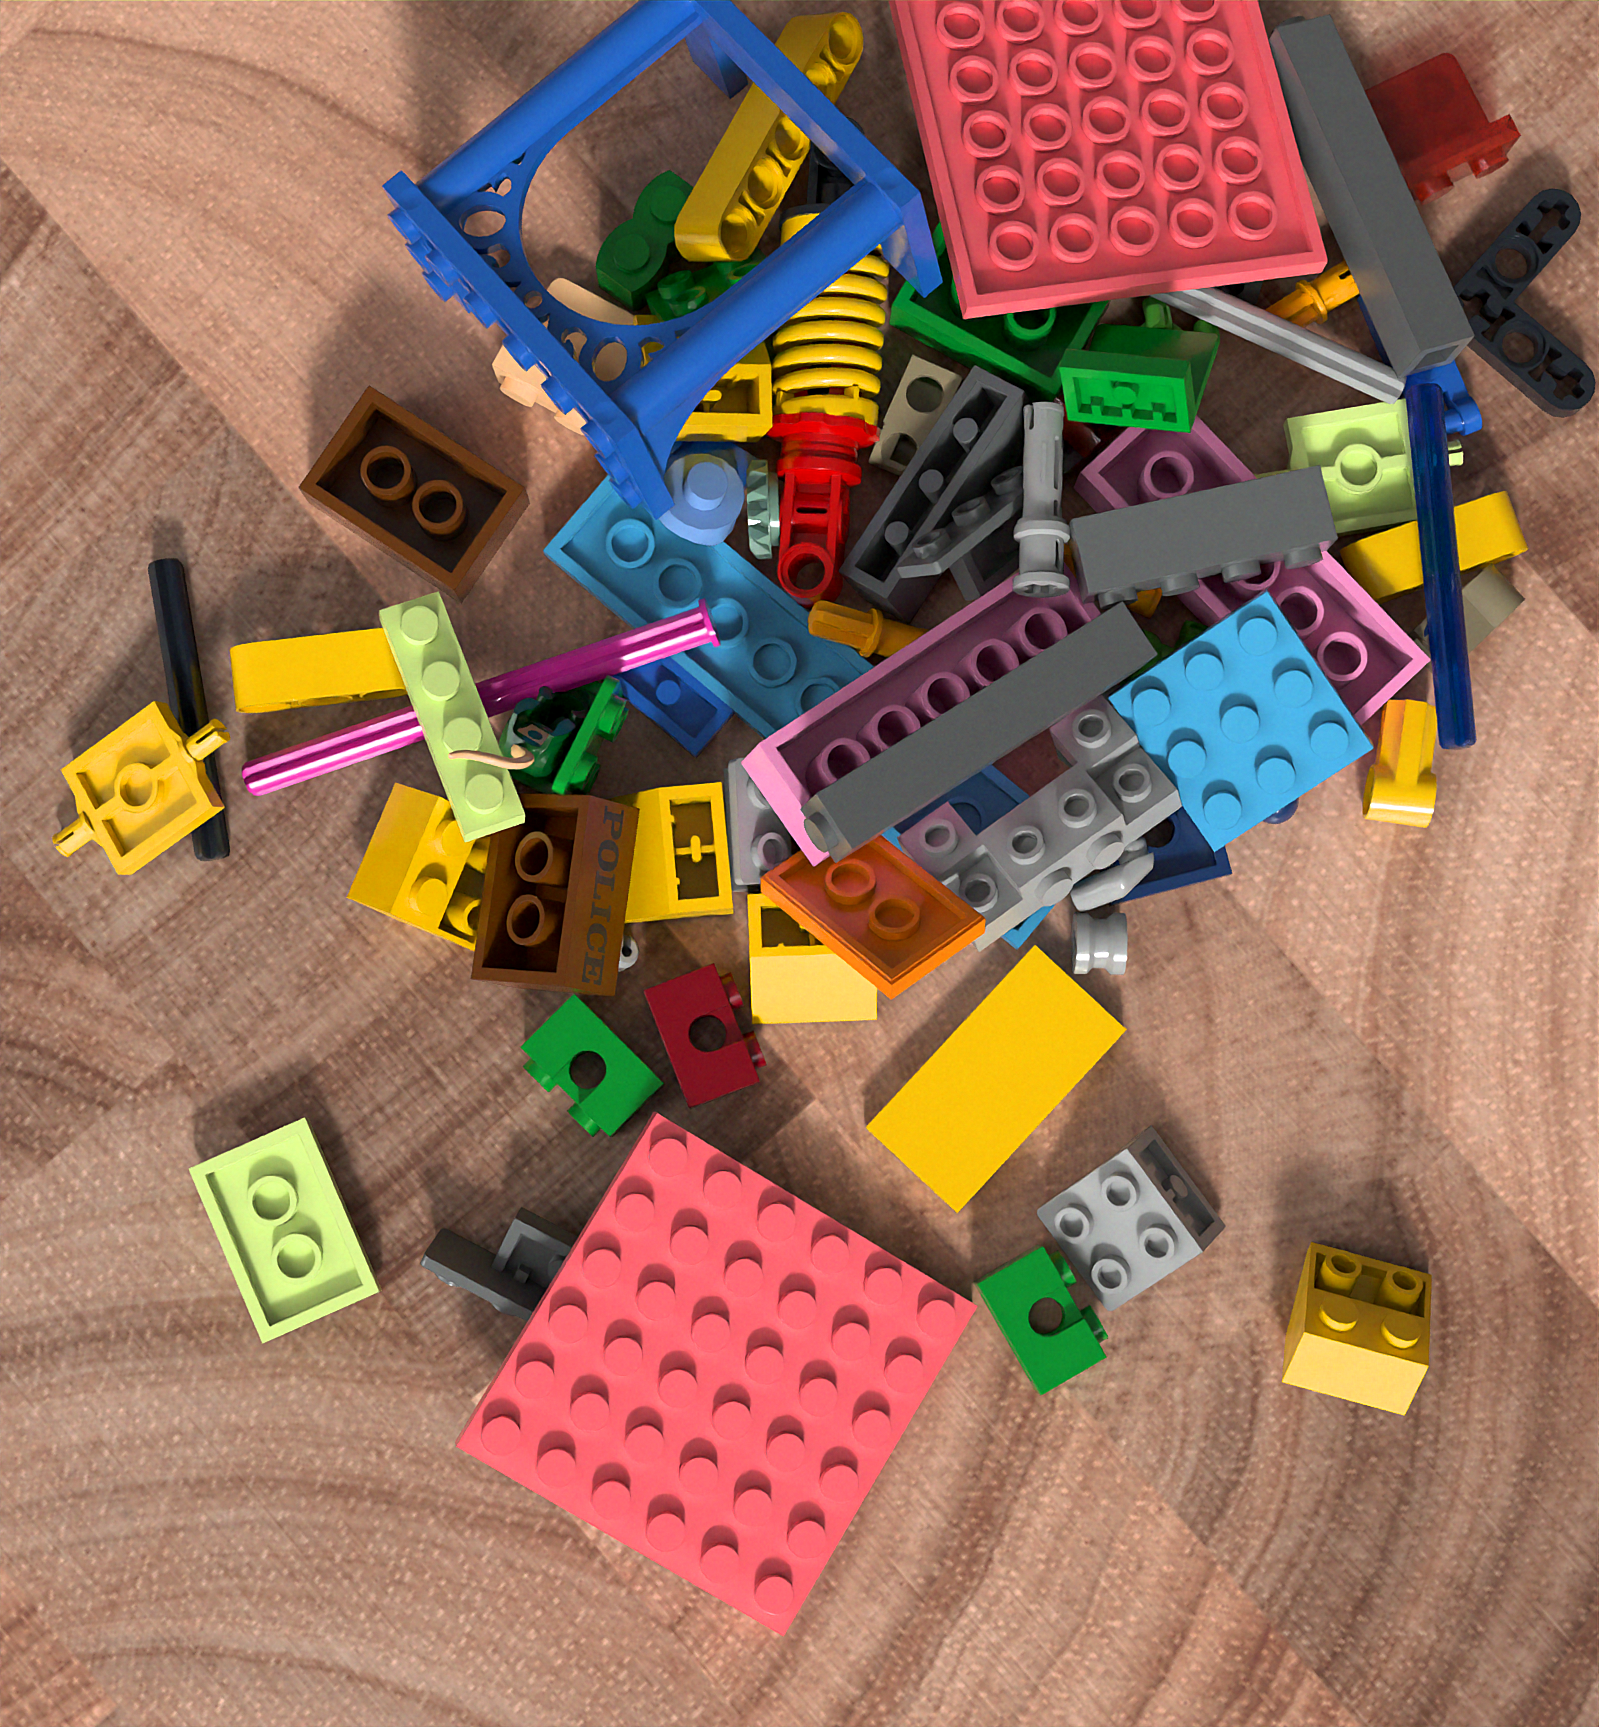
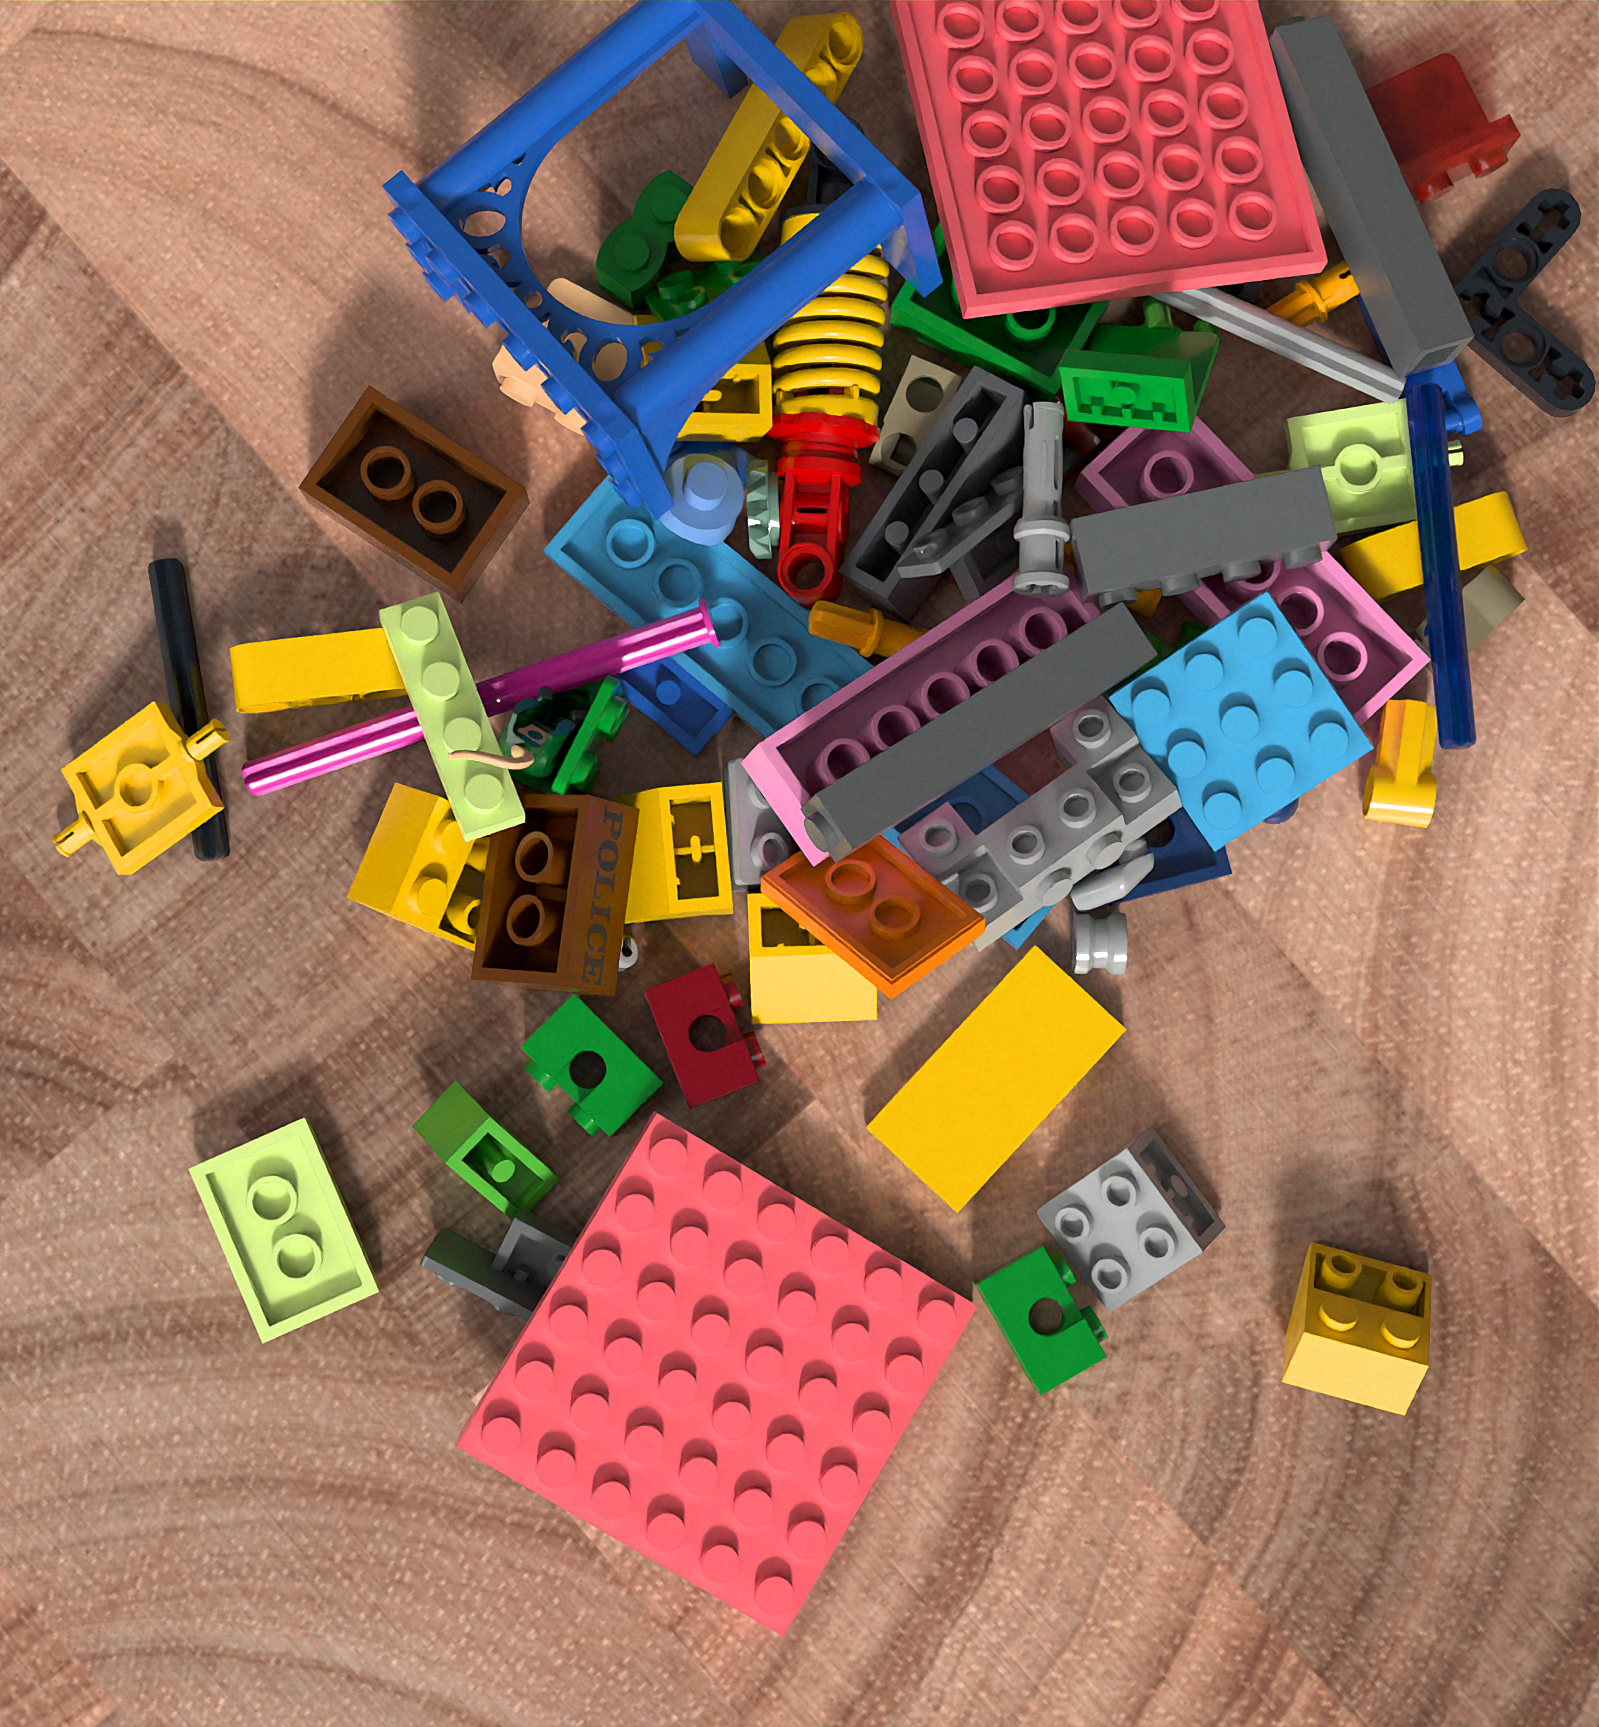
(485, 1151): none -> bright green slope

